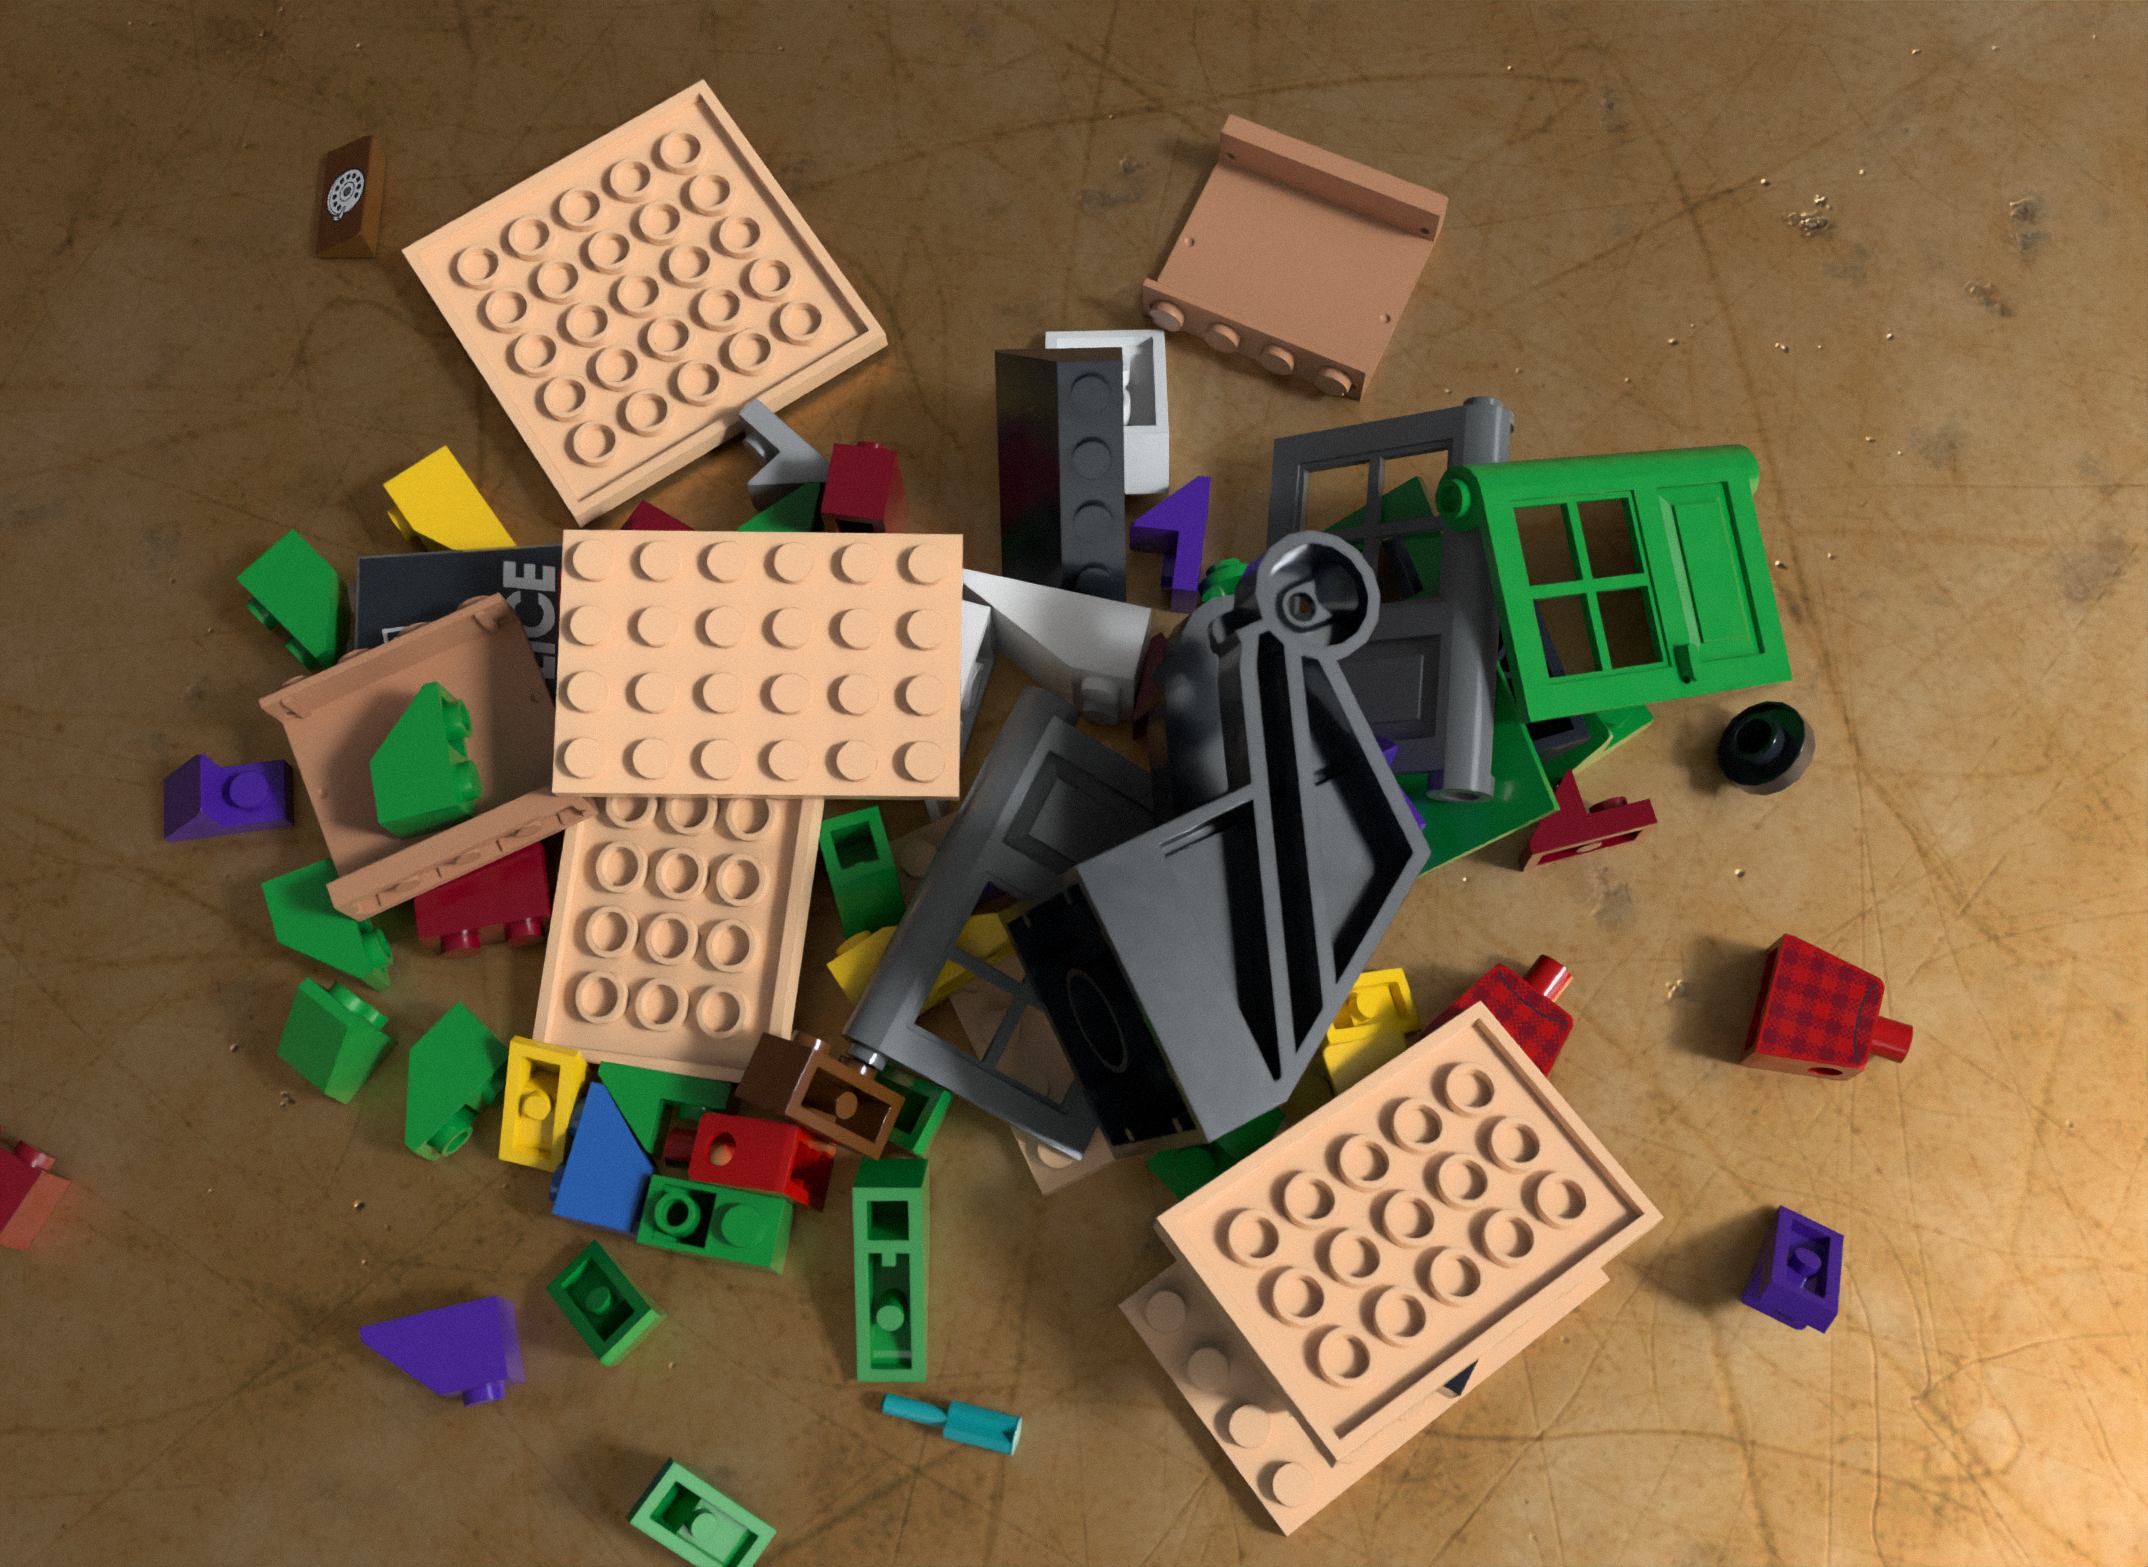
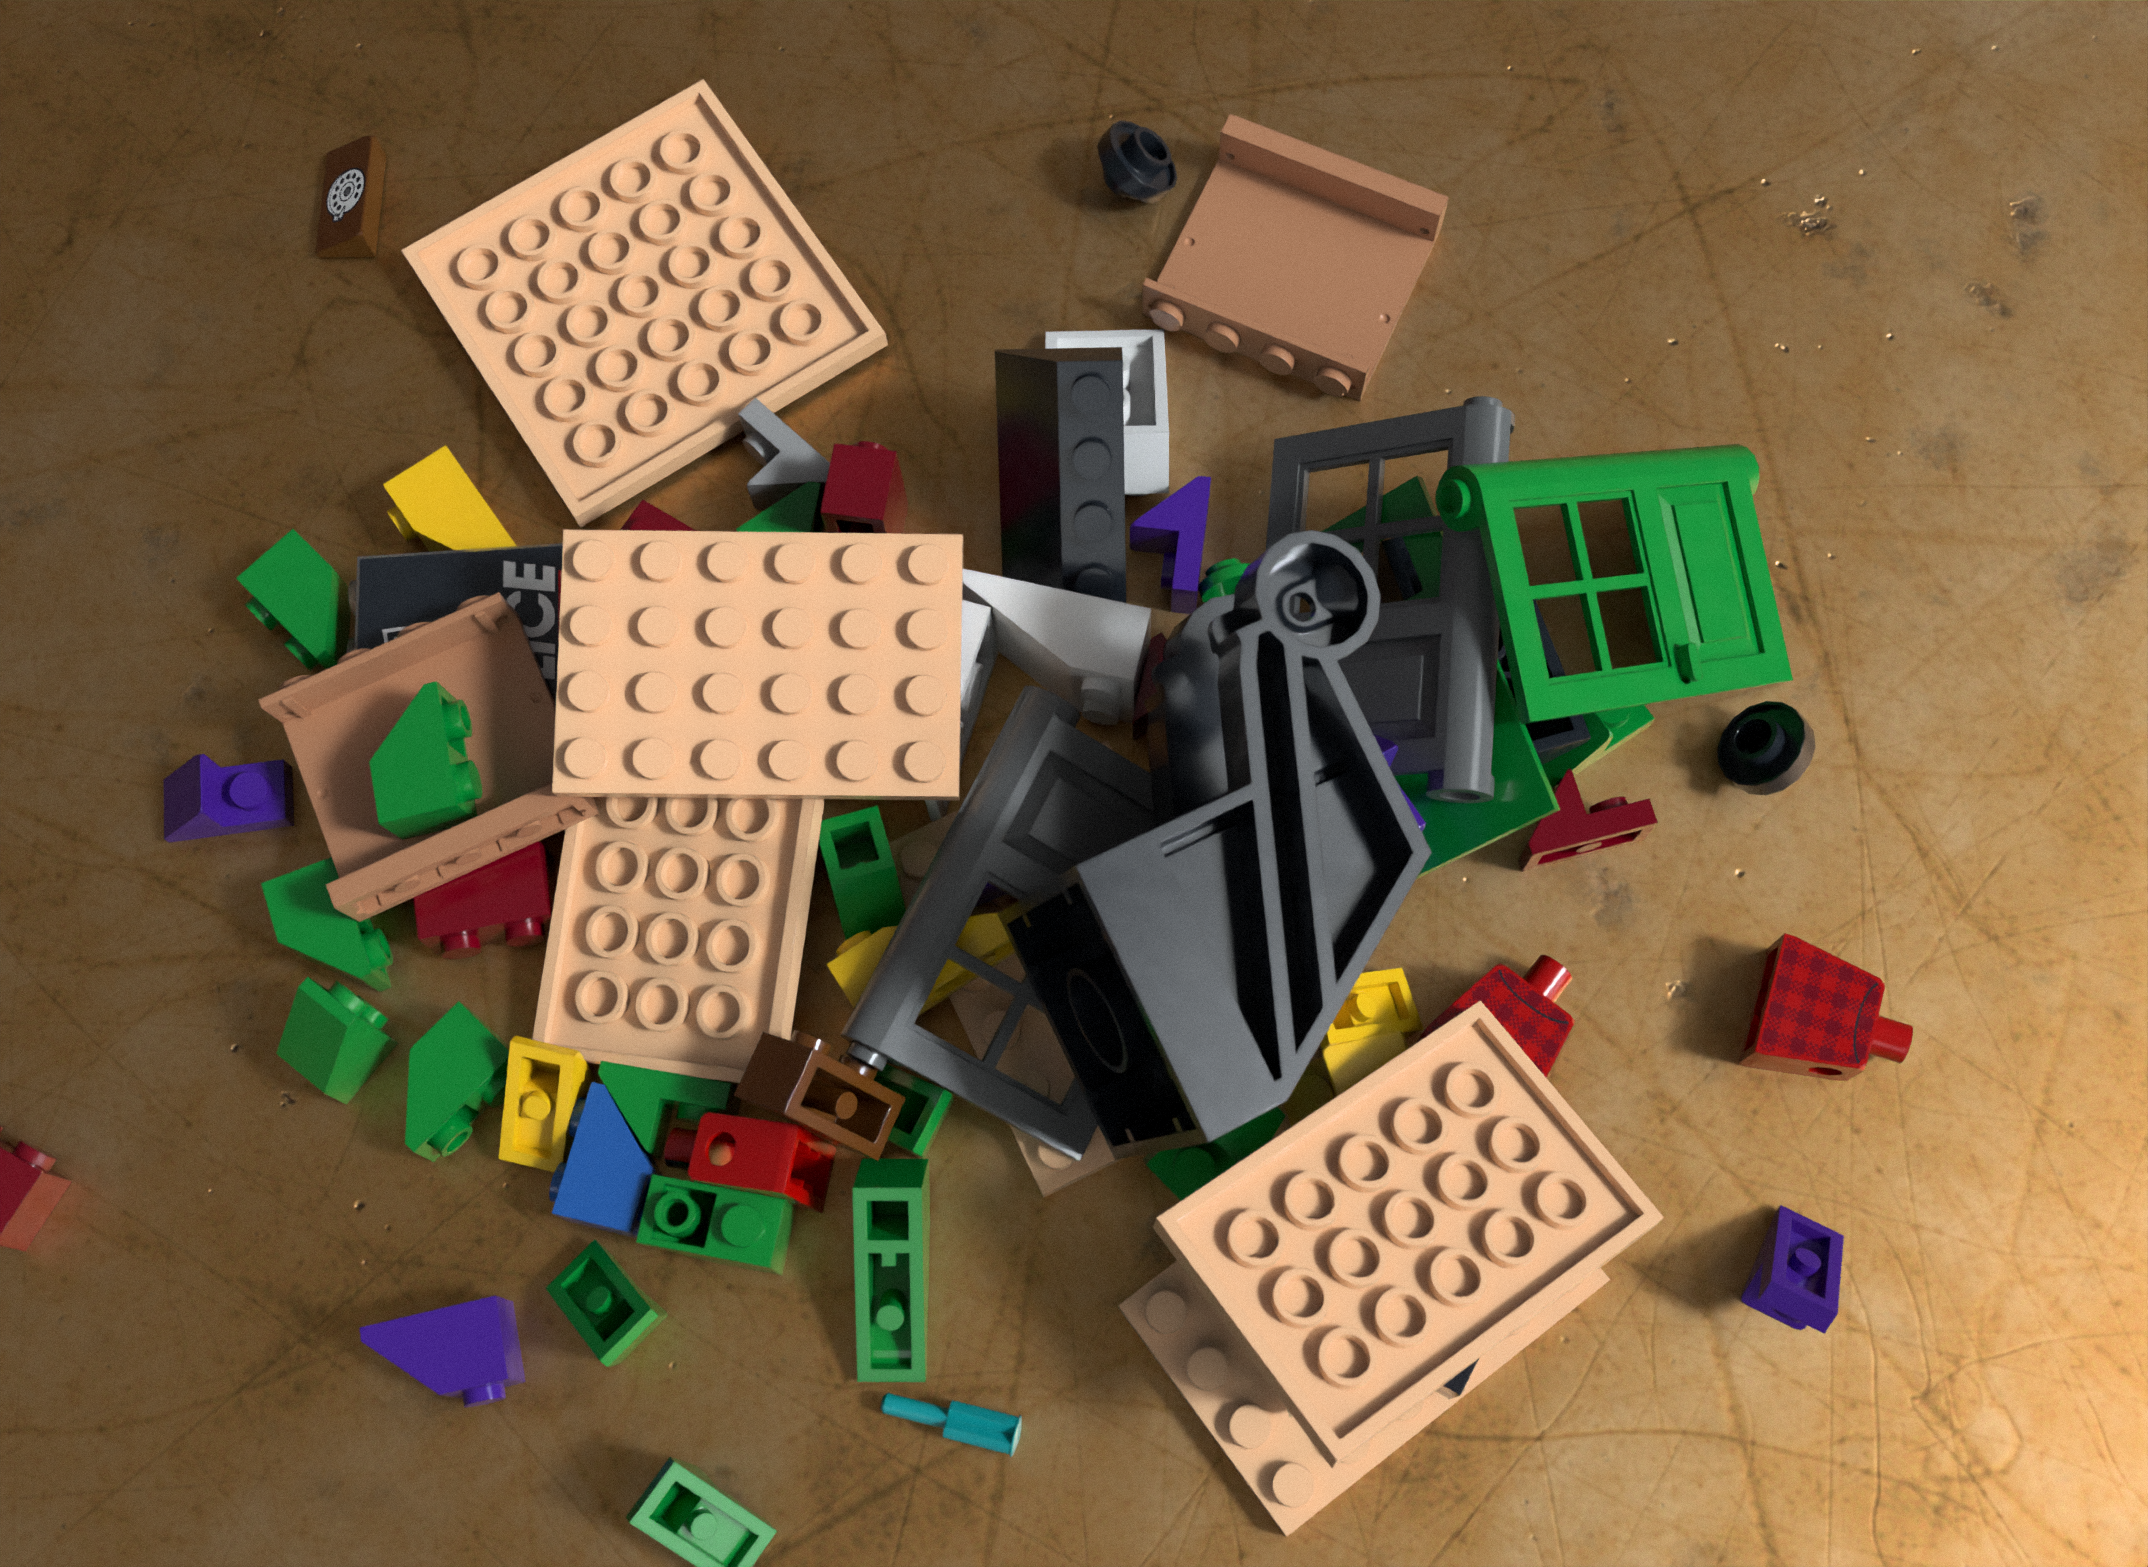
(1136, 162): none -> black plate

